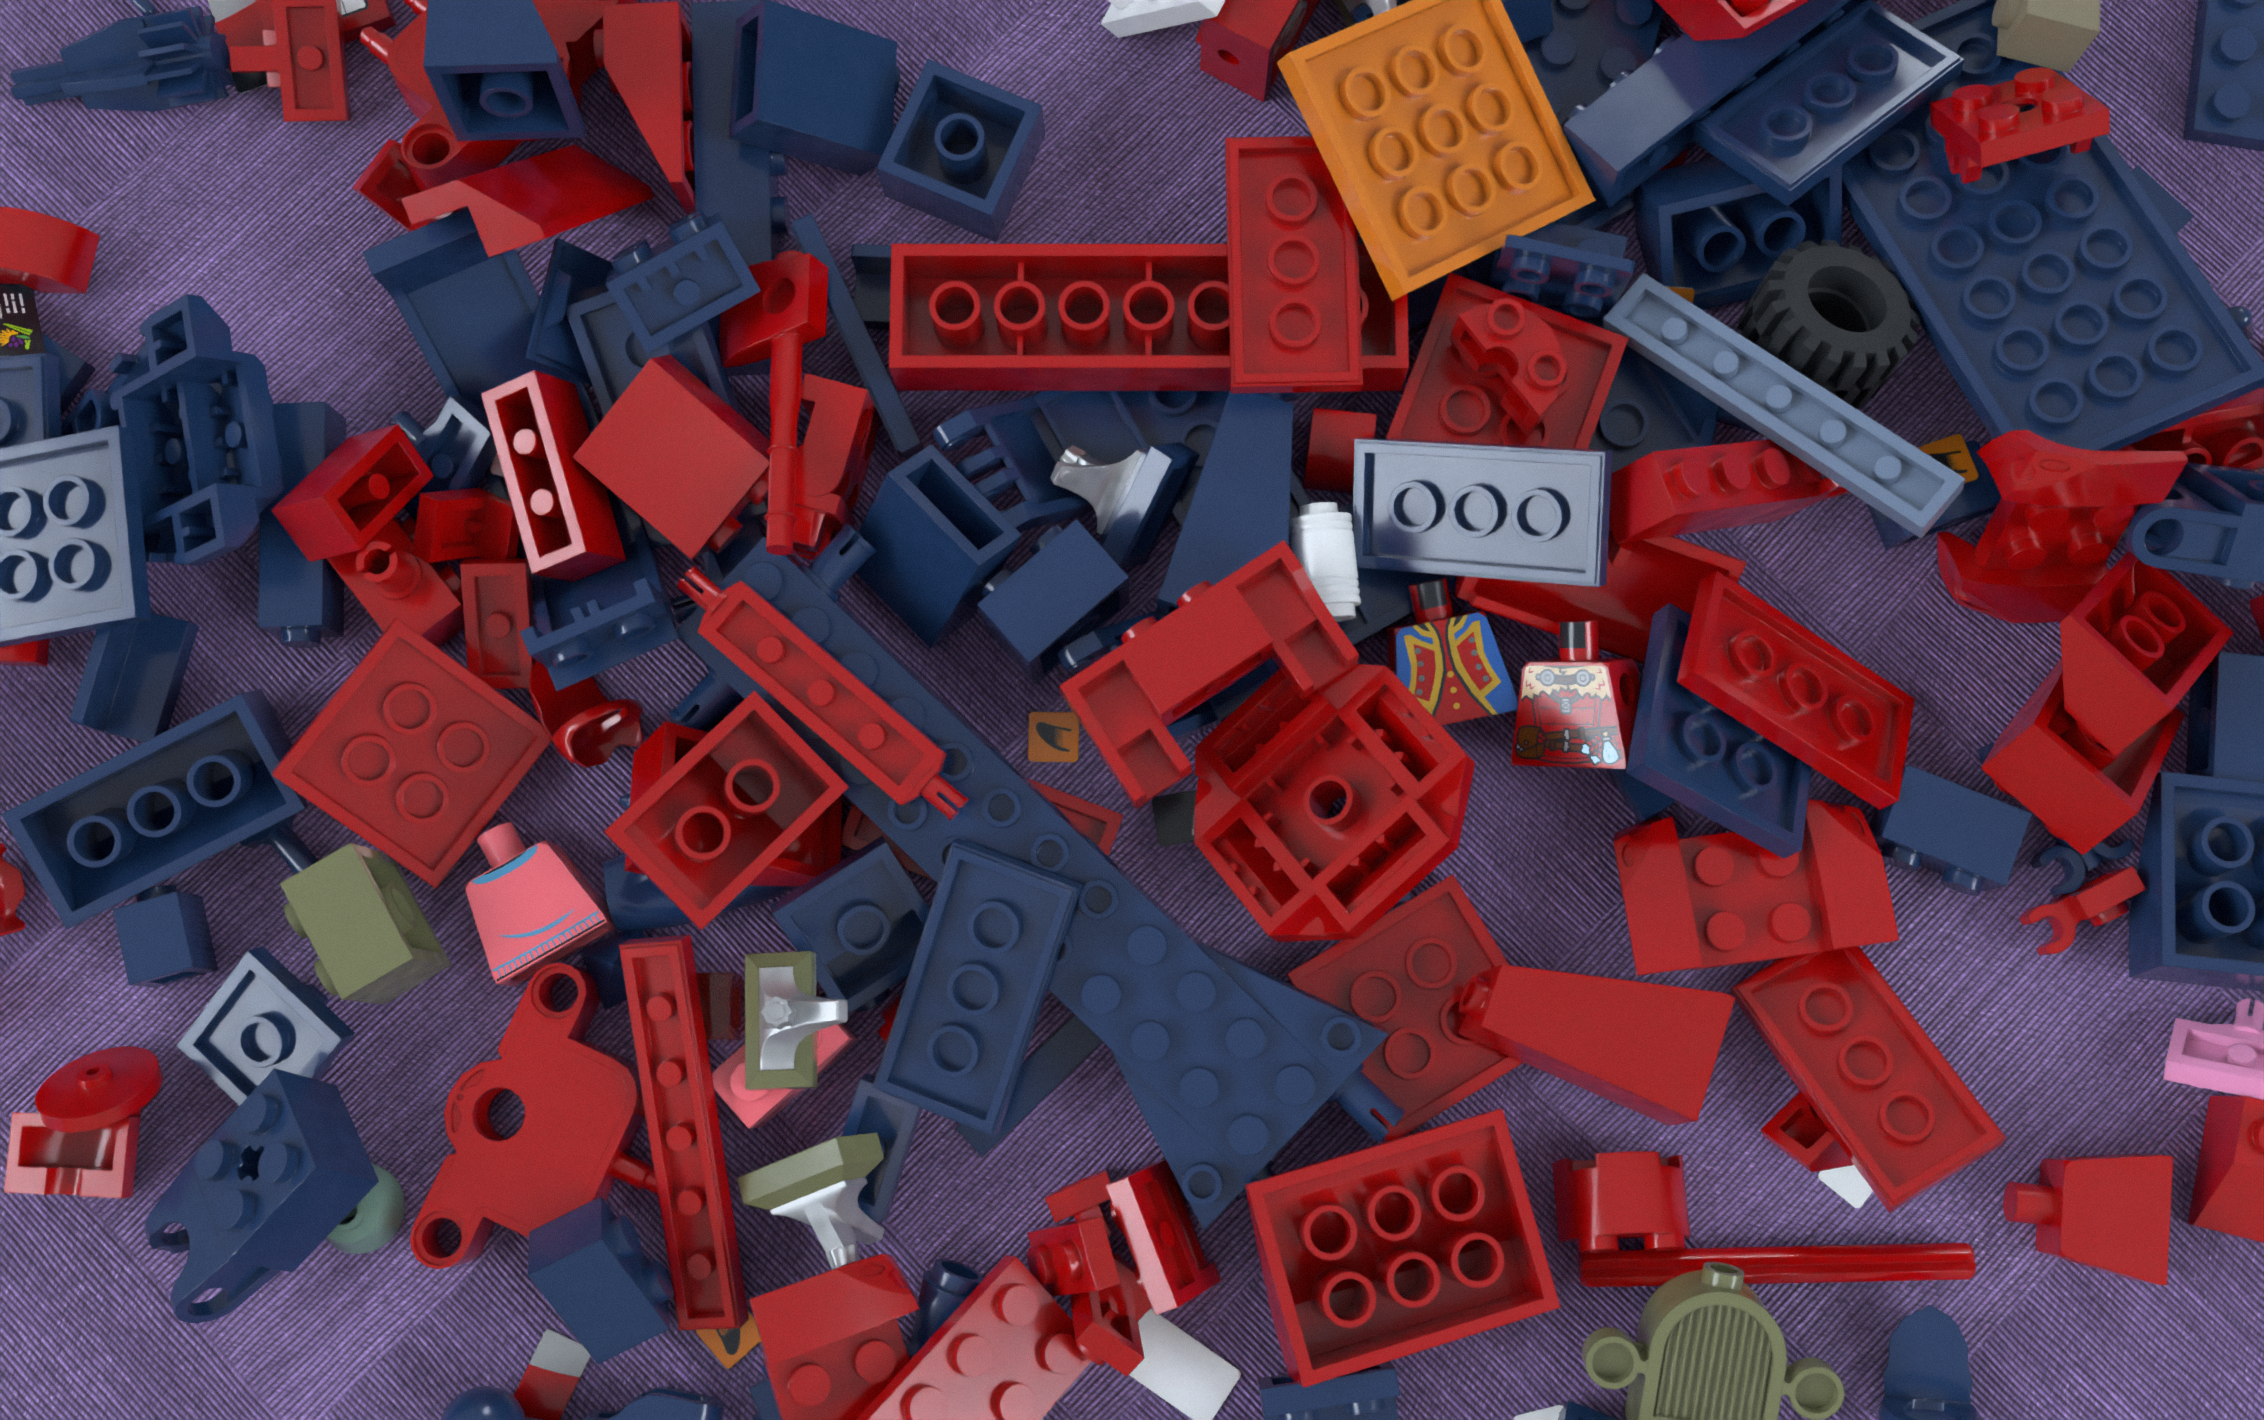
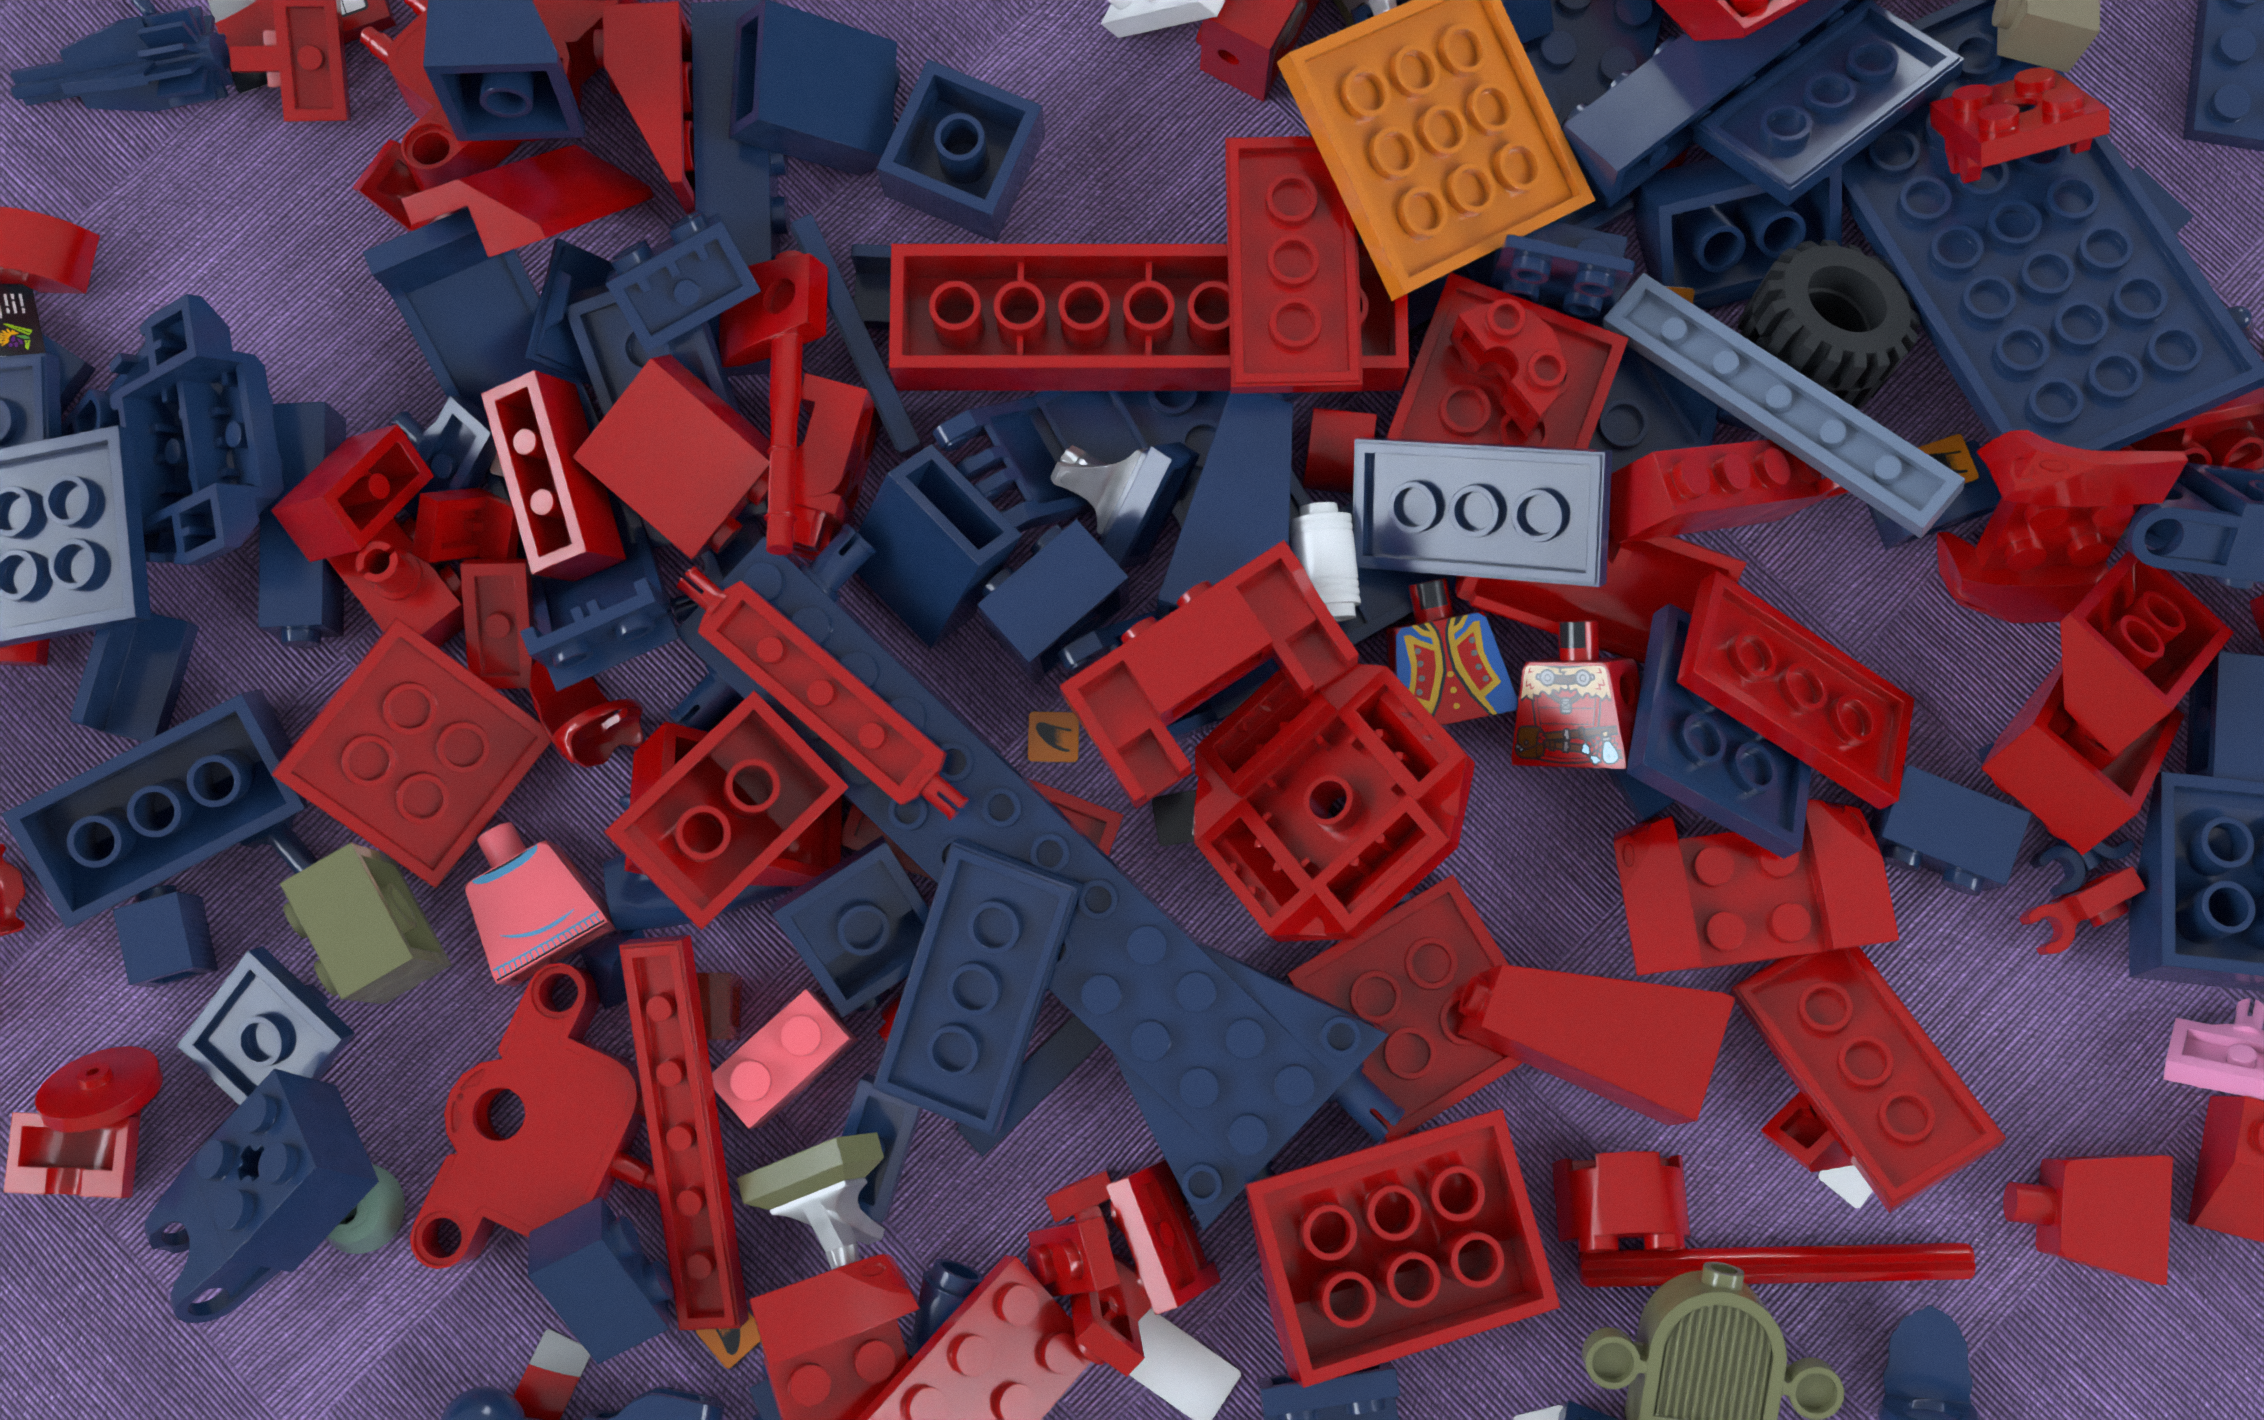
(784, 1020): piece -> none

